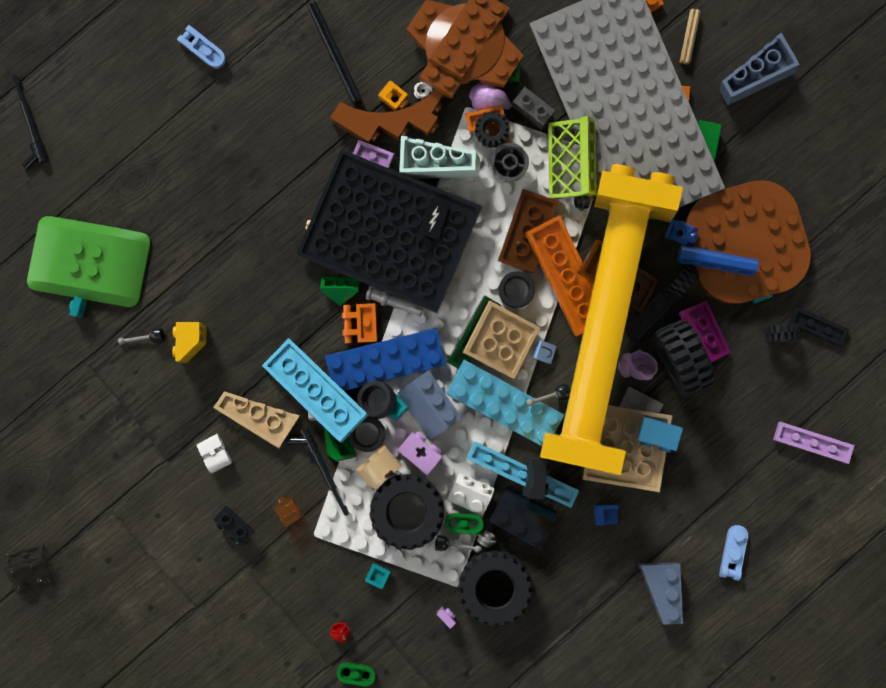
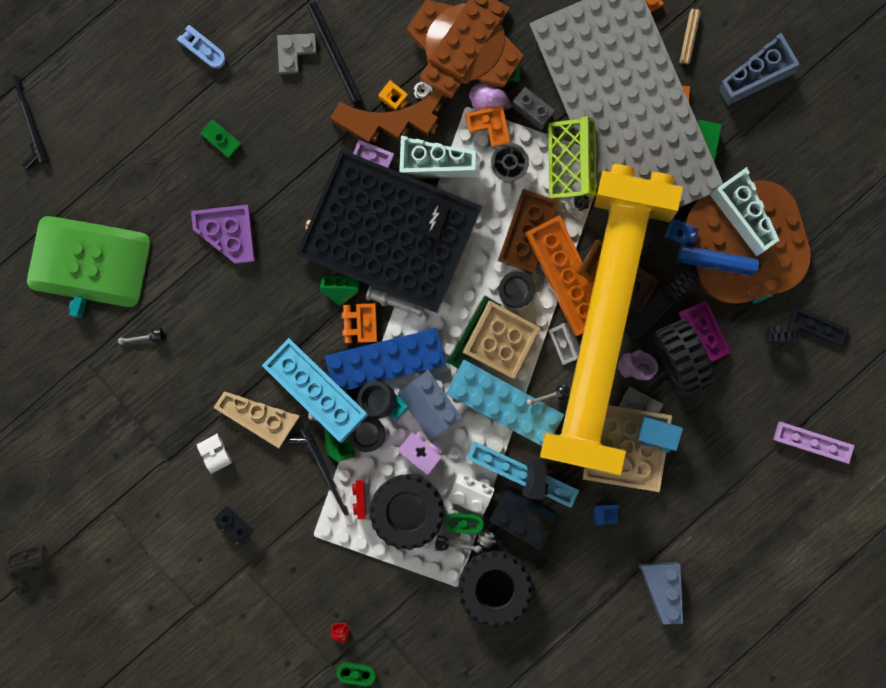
(189, 340): yellow slope -> none
(220, 139): none -> green plate
(227, 231): none -> medium lavender plate
(288, 510): clear orange brick -> none
(290, 47): none -> light grey plate
(360, 507): none -> red plate
(377, 576): teal plate -> none
(378, 467): tan brick -> none
(447, 617): lavender plate -> none
(492, 118): black tyre -> none
(544, 351): light blue tile -> none
(565, 343): none -> light grey slope
(734, 552): light blue plate -> none
(746, 212): none -> light aqua wedge

